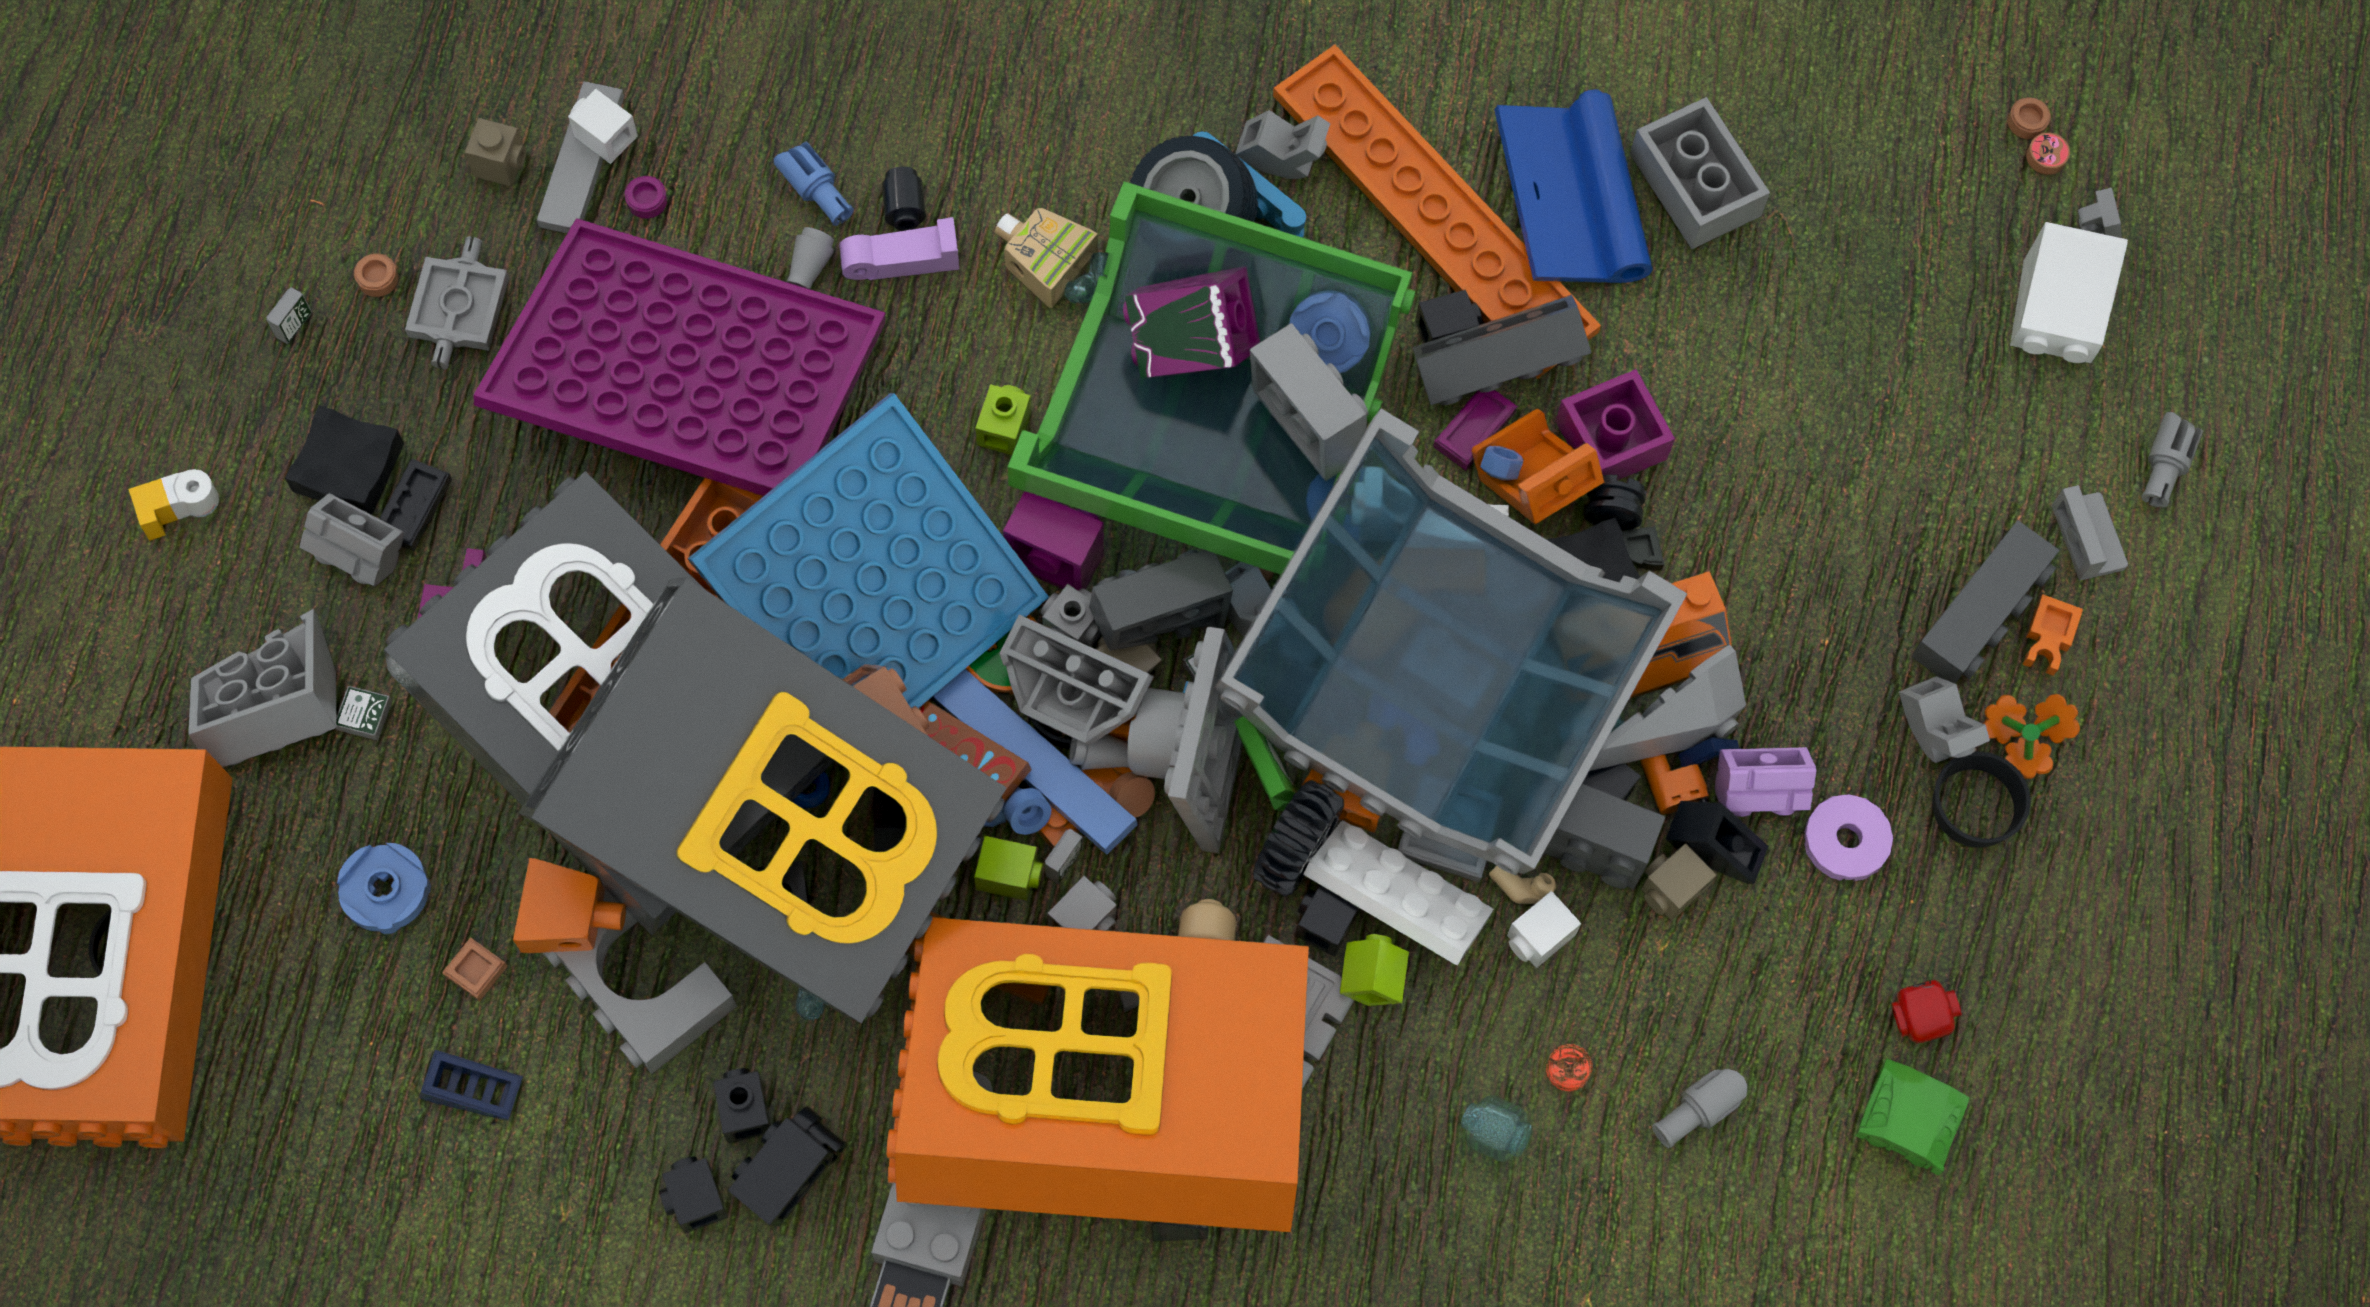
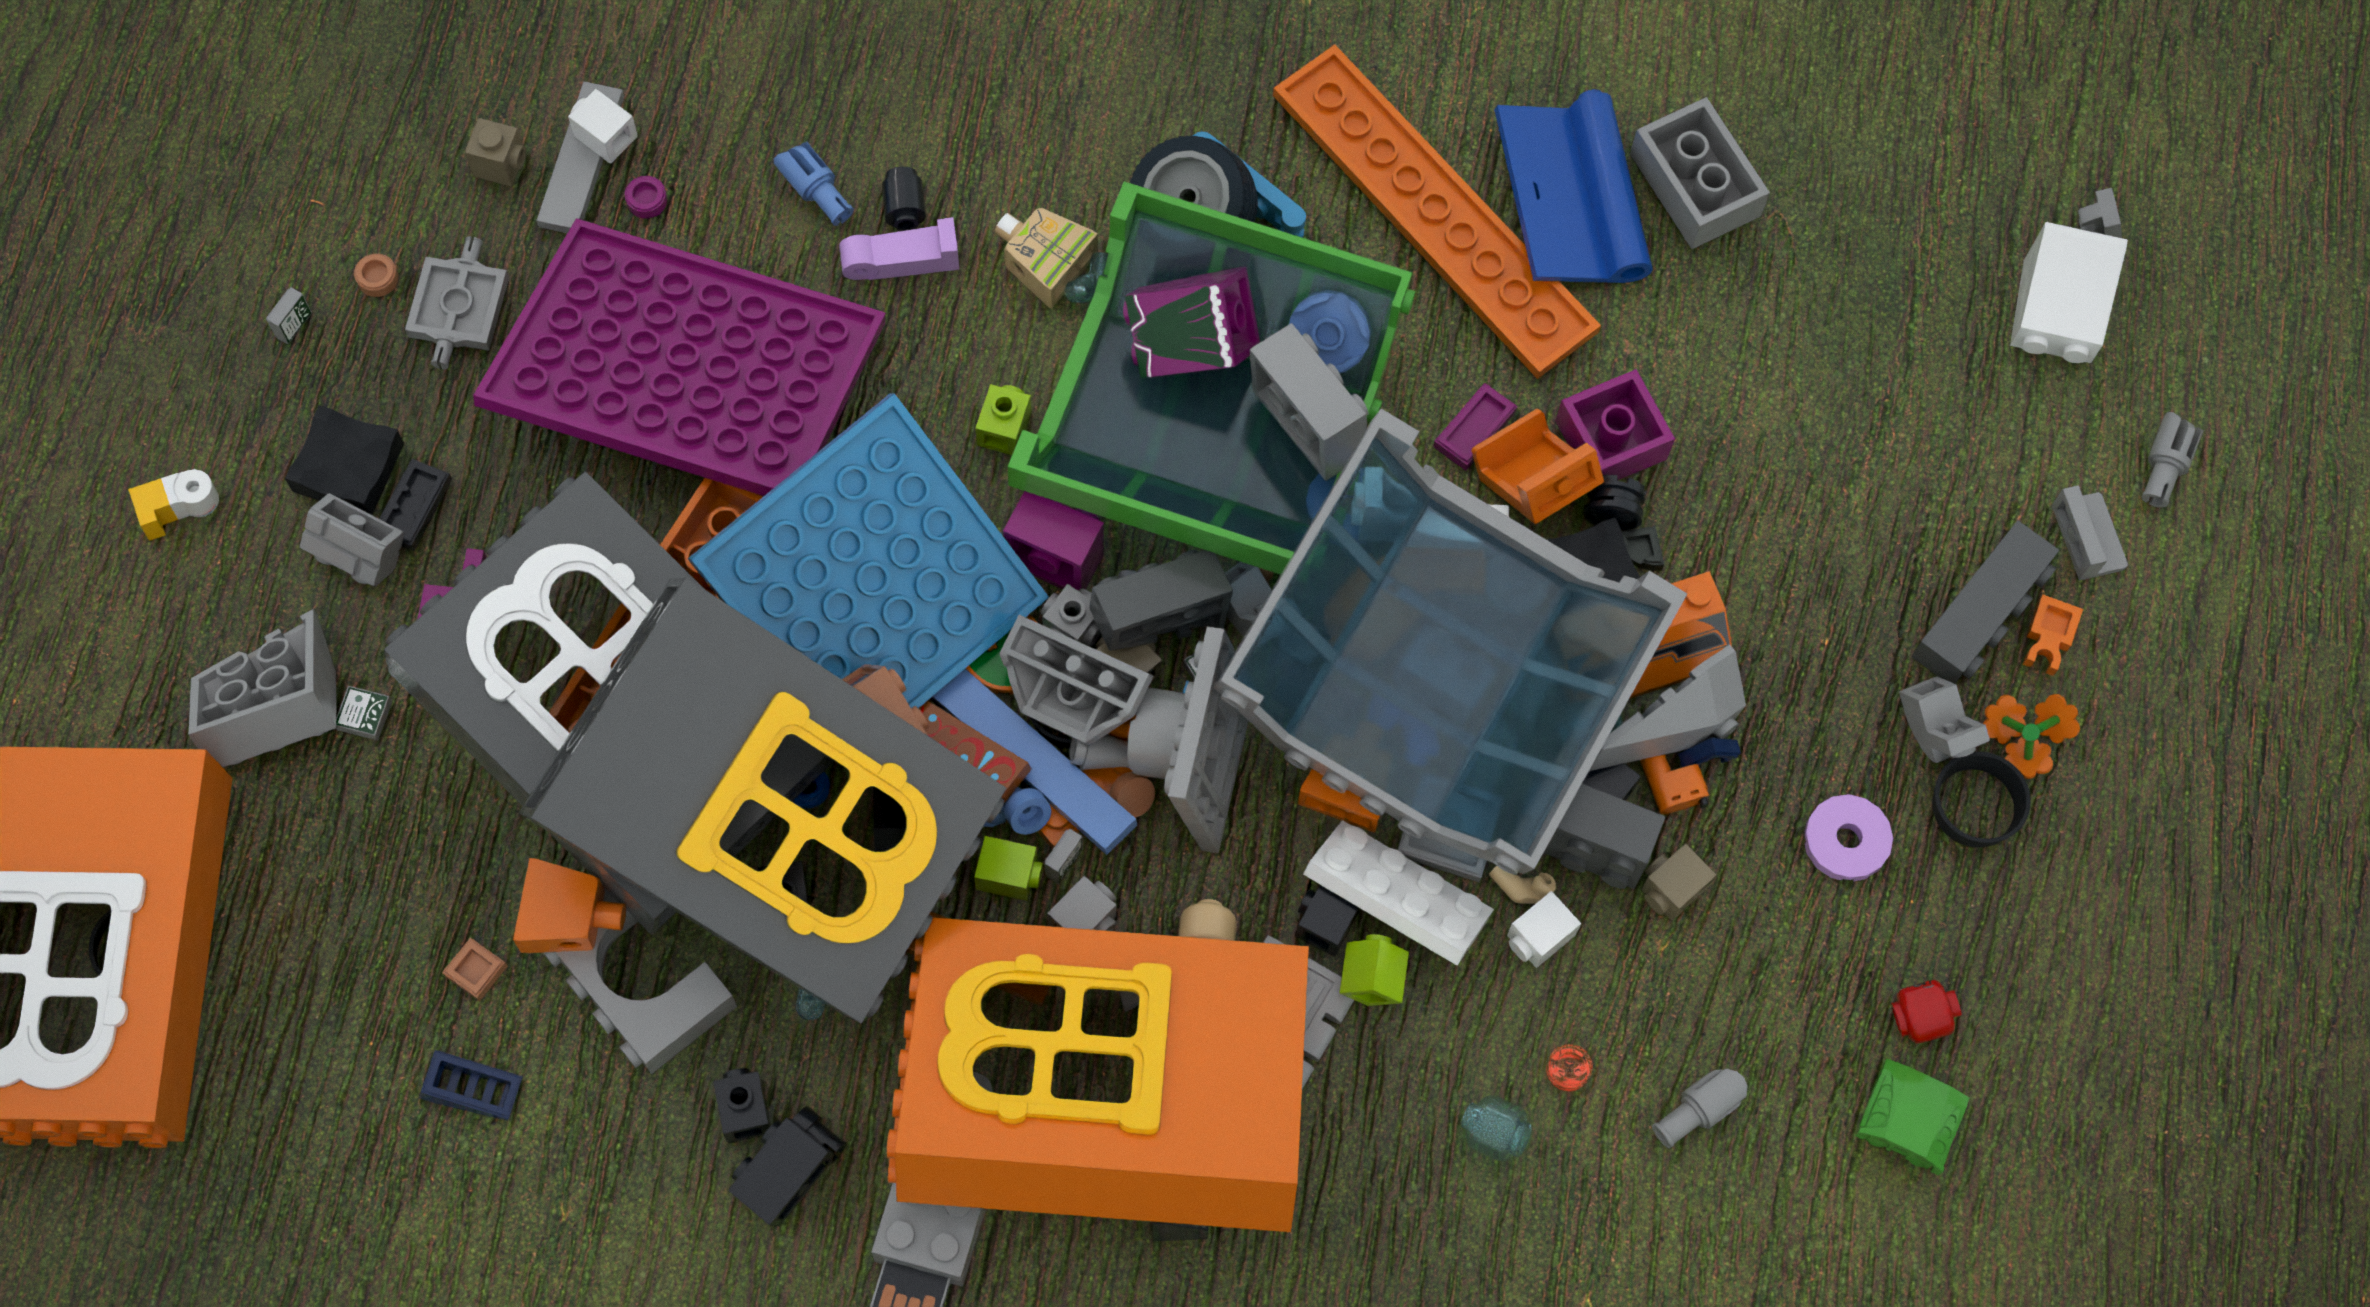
(387, 911): medium blue plate -> none
(692, 1194): black brick -> none
(809, 256): light grey cone -> none
(1267, 764): bright green slope -> none
(1280, 147): light grey brick -> none
(1298, 837): black gear -> none
(1446, 316): black brick -> none
(1501, 463): medium blue tile -> none
(1502, 351): dark grey brick -> none
(1718, 839): black slope -> none
(1765, 780): lavender brick -> none
(2028, 118): nougat tile -> none
(2048, 153): tile -> none

